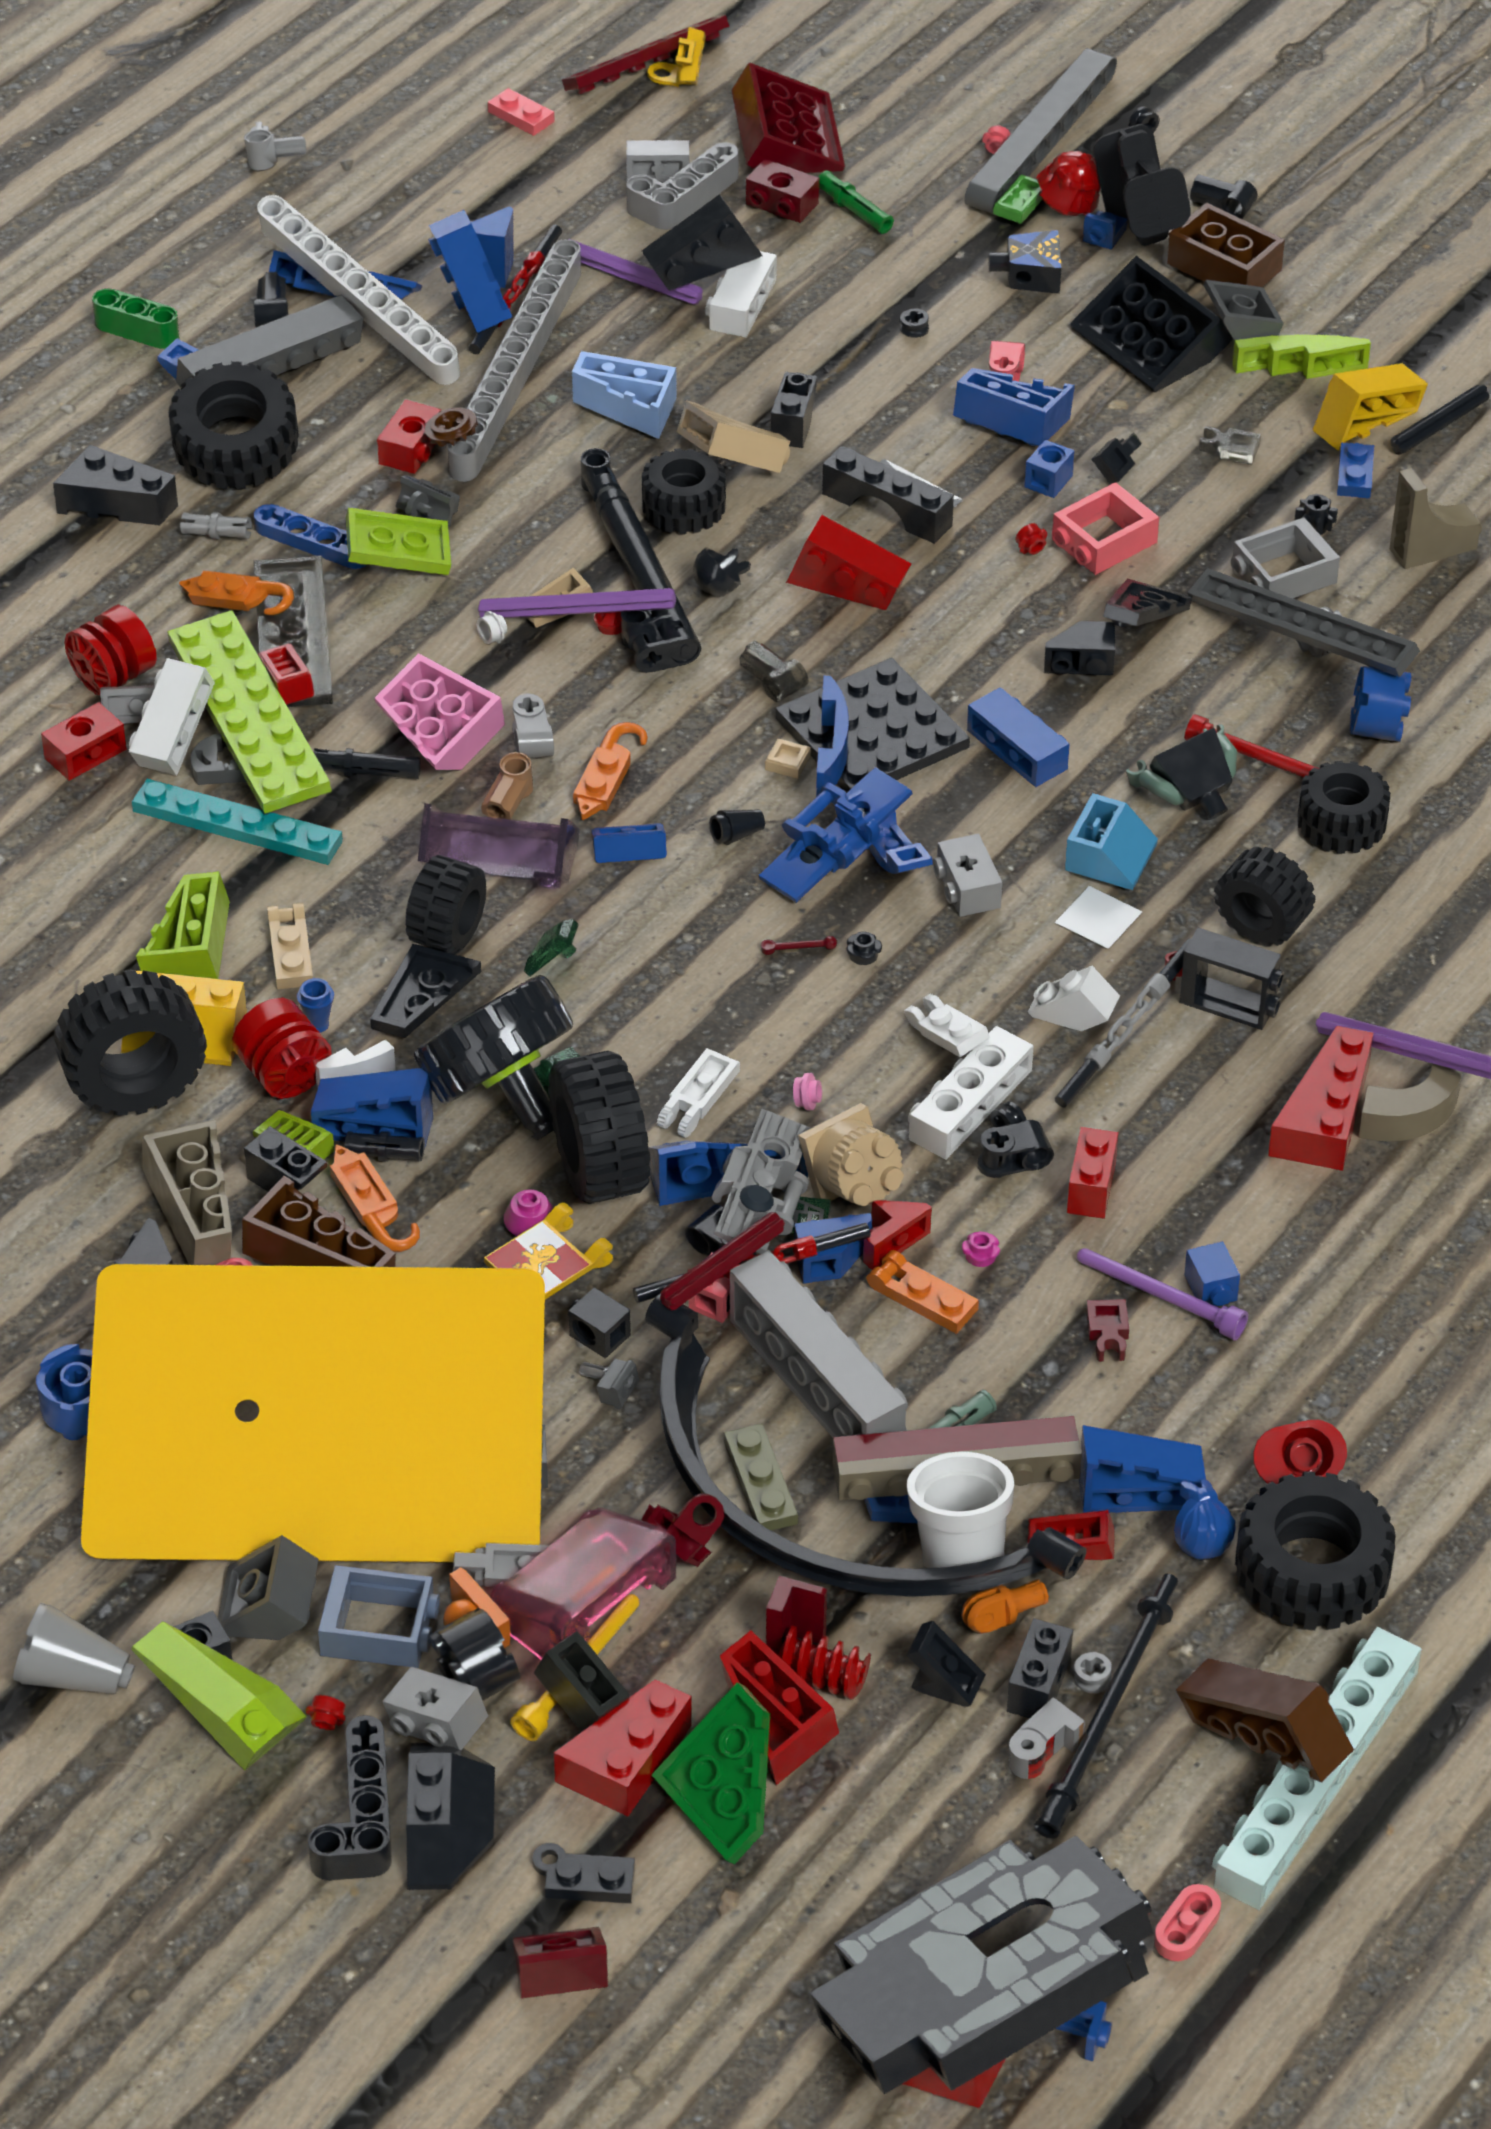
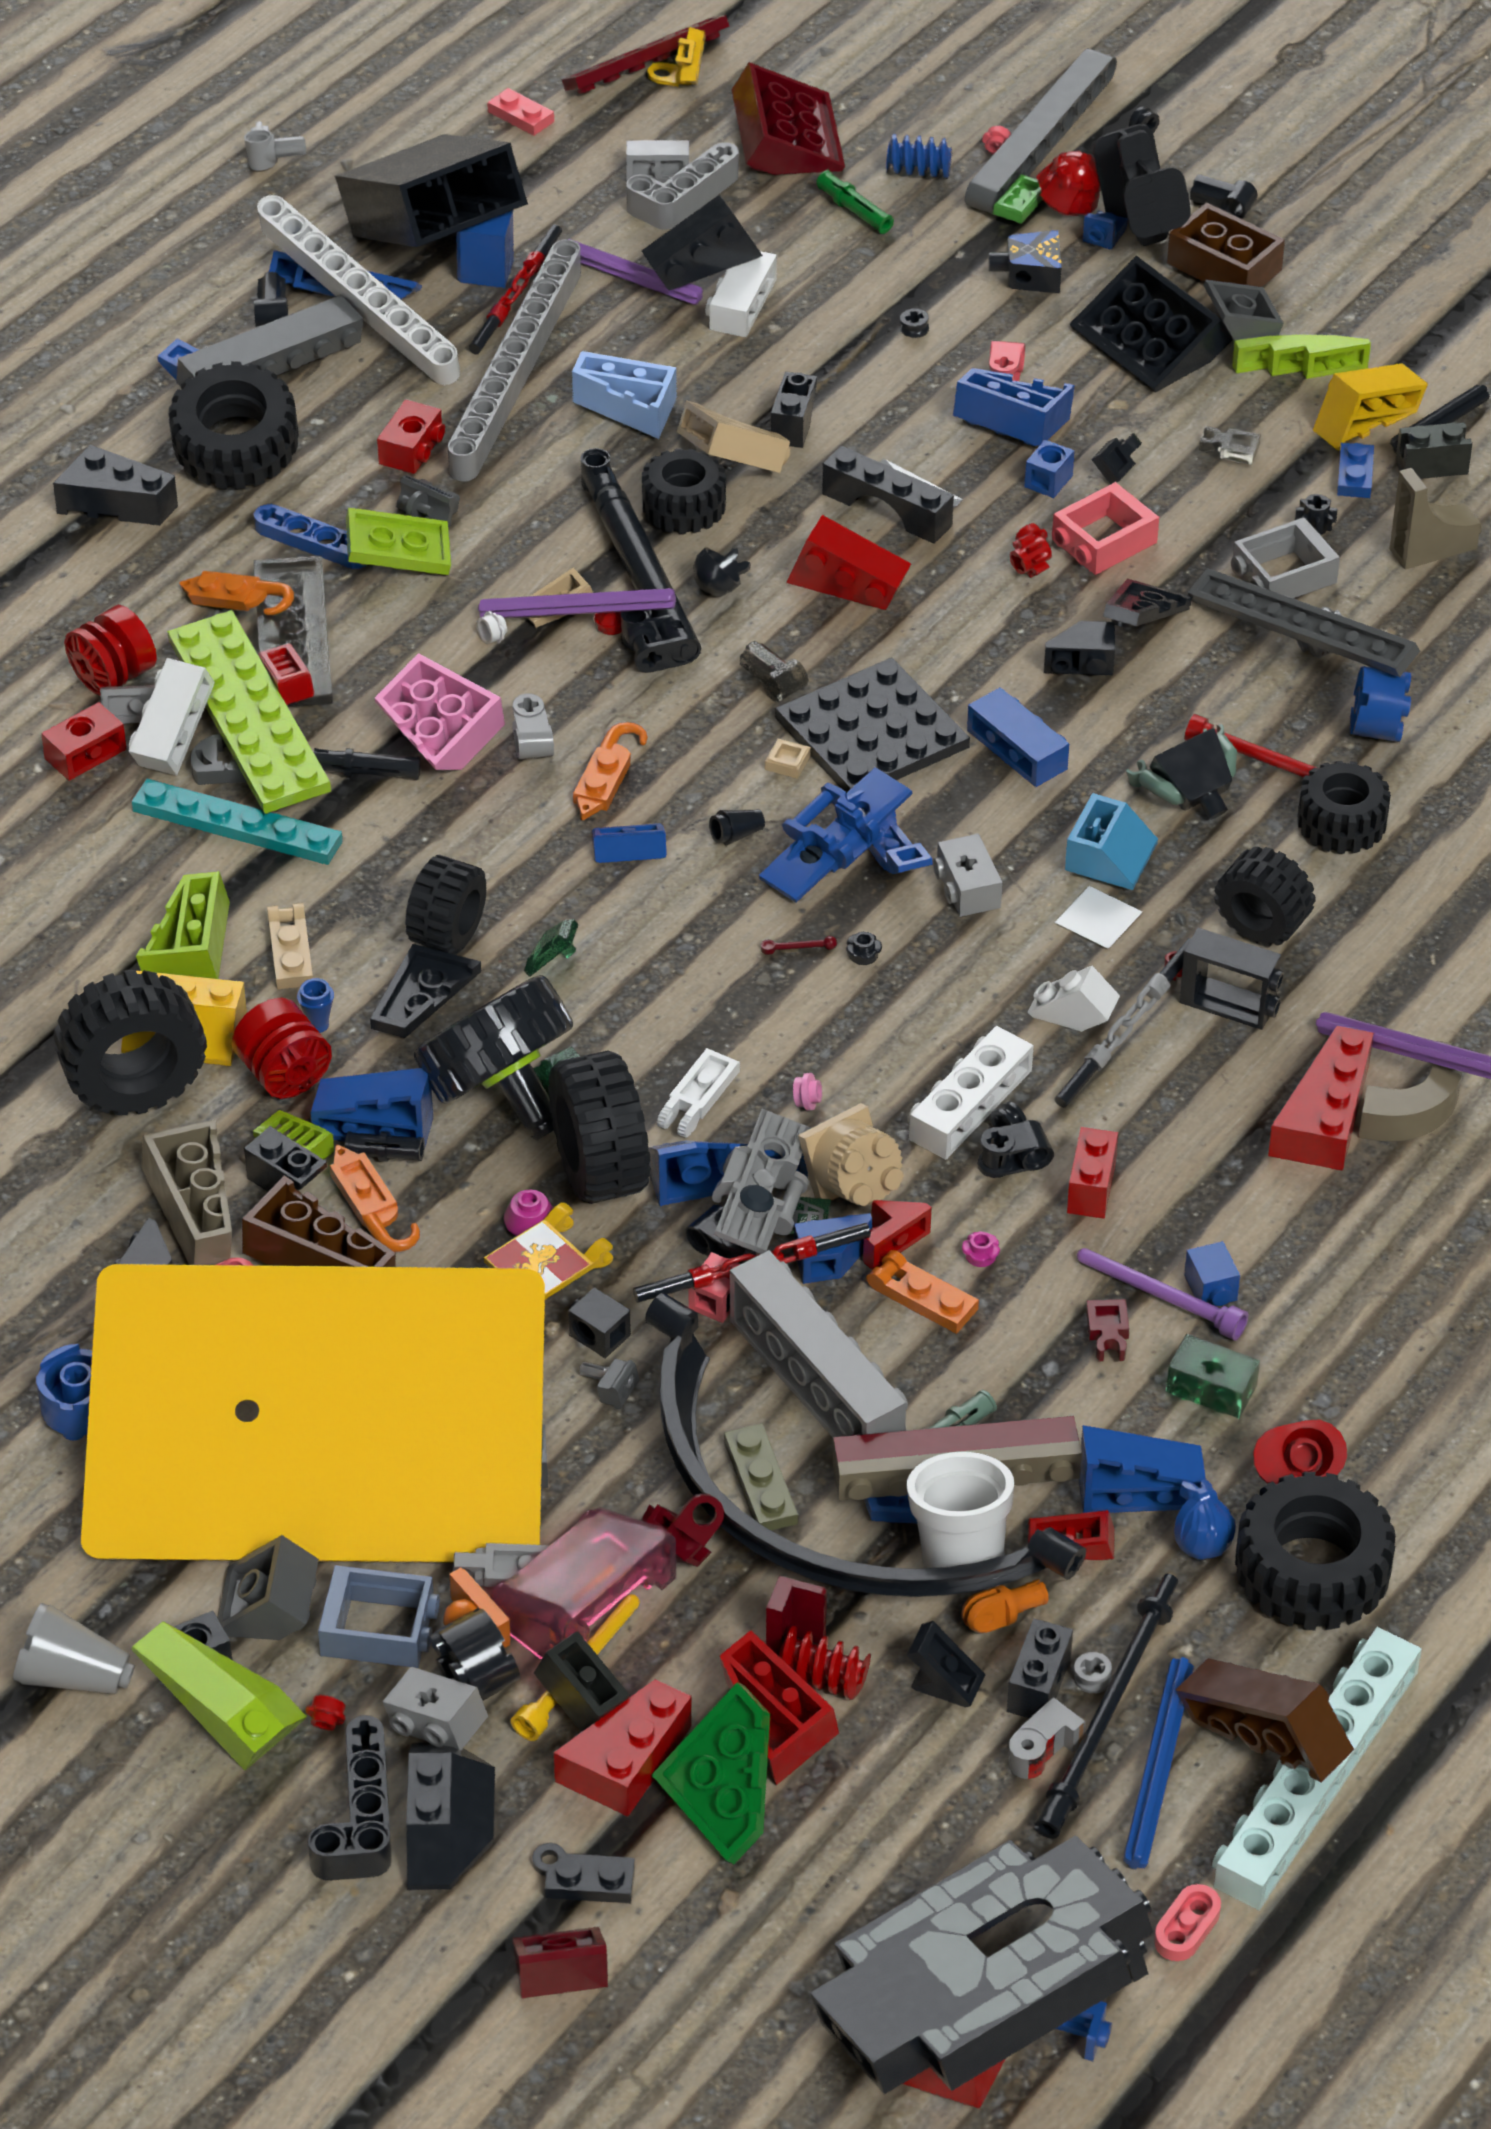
(135, 318): green beam -> none
(216, 525): light grey pin -> none
(343, 1063): white slope -> none
(431, 190): none -> black brick
(451, 426): reddish brown gear -> none
(468, 270): blue wedge -> none
(502, 845): clear purple windscreen -> none
(510, 786): medium nougat piece -> none
(722, 1261): dark red axle -> none
(782, 191): dark red brick -> none
(834, 713): slope -> none
(919, 156): none -> blue piece
(947, 1026): white hinge -> none
(1030, 555): none -> red gear
(1157, 1767): none -> blue axle
(1212, 1376): none -> clear green brick
(1434, 450): none -> pearl dark grey brick

